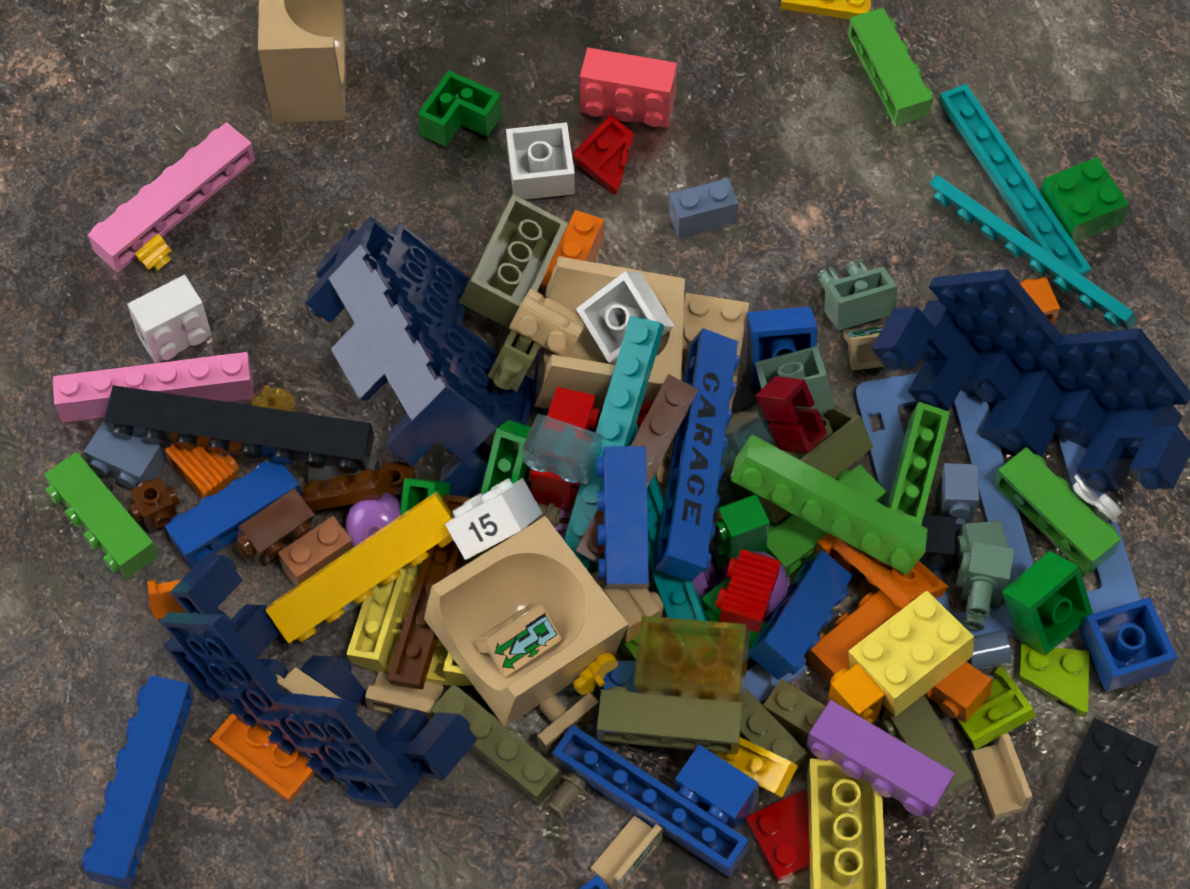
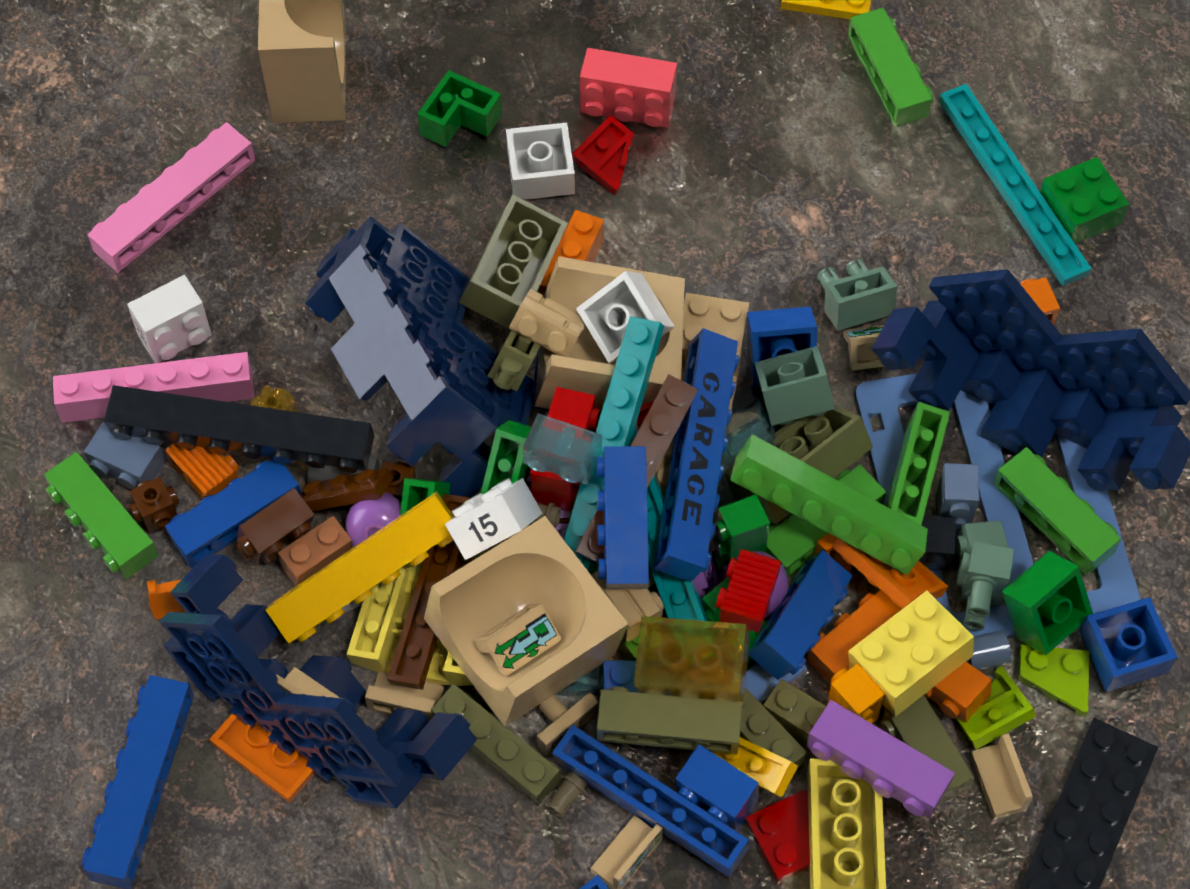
(154, 253): yellow plate -> none
(595, 673): yellow piece -> none
(703, 208): sand blue brick -> none
(791, 426): dark red piece -> none
(1040, 259): teal plate -> none
(1103, 505): white plate -> none

